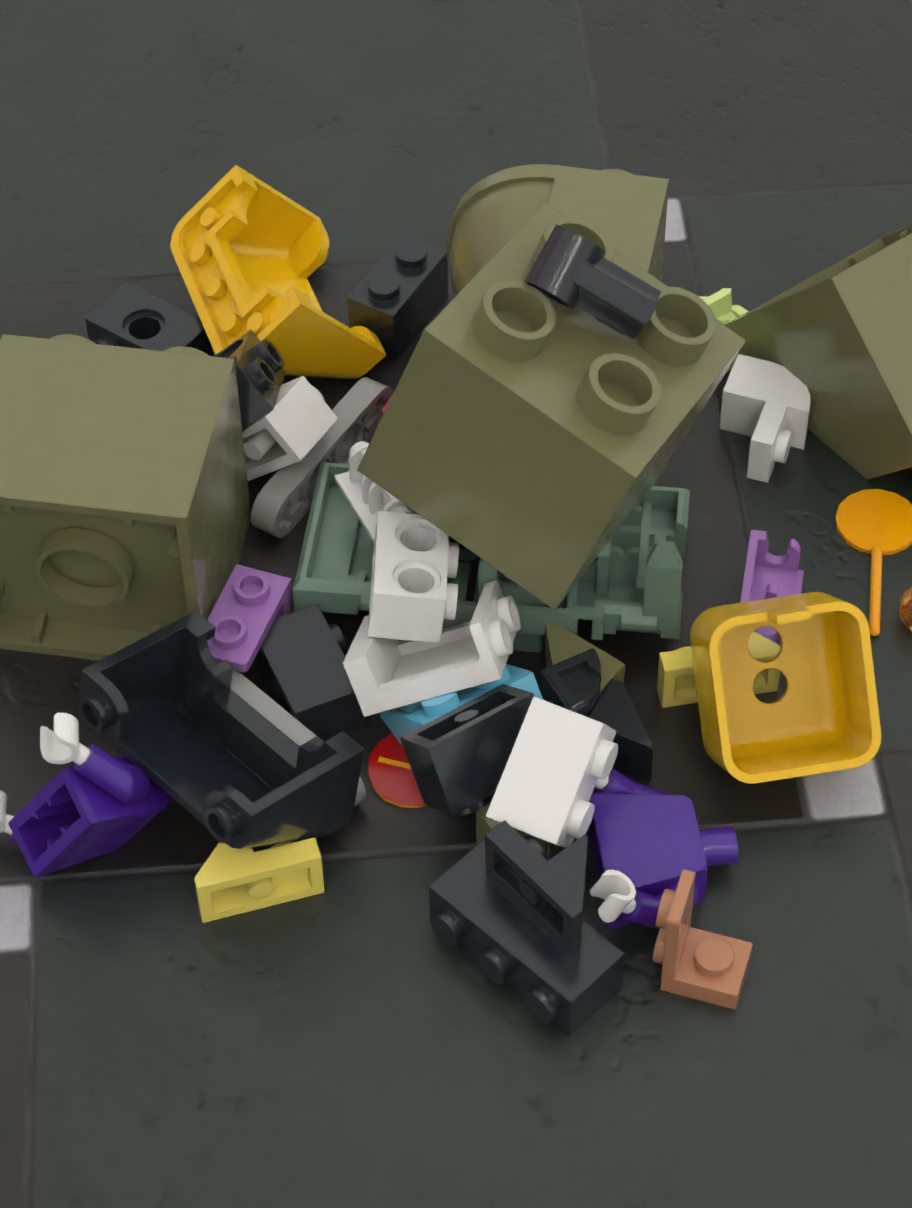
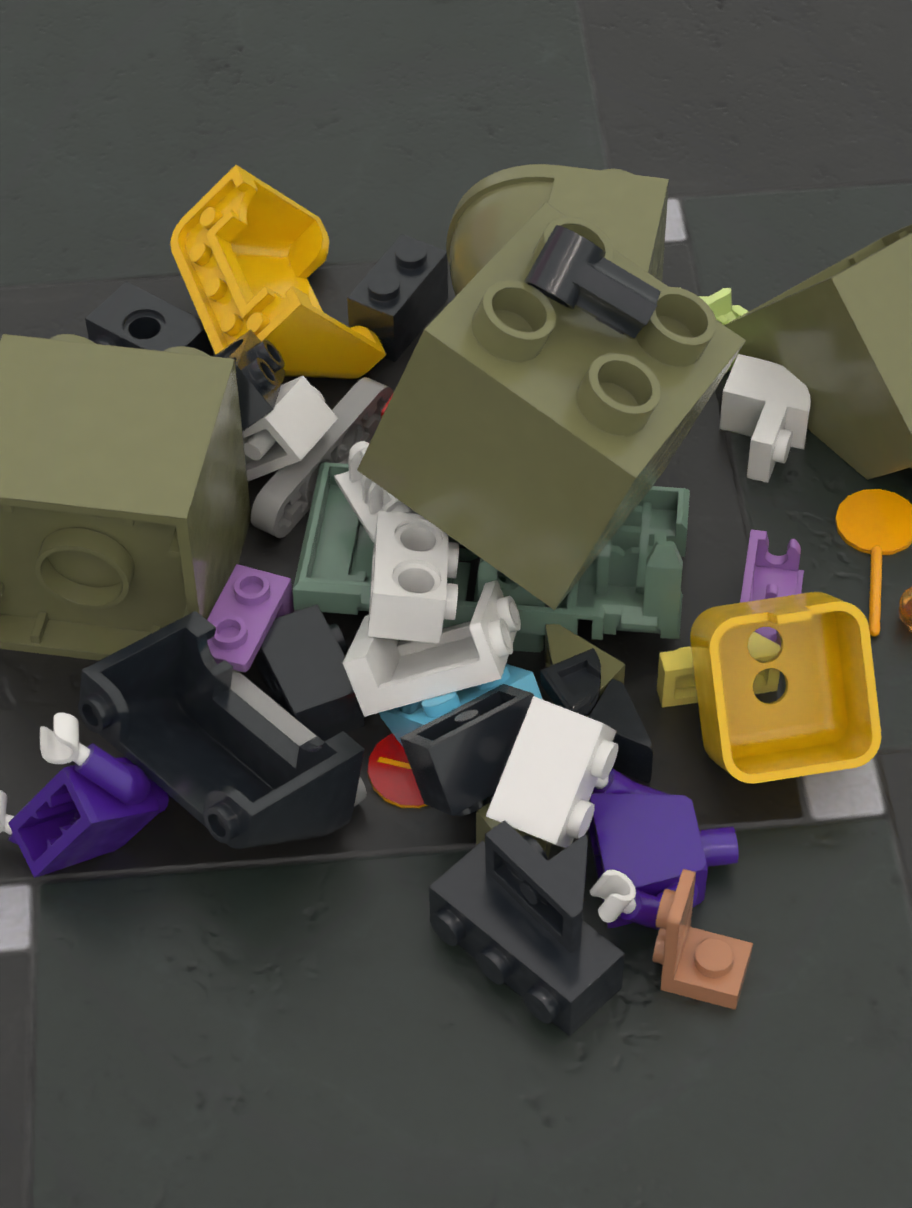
(247, 880): light yellow slope -> none

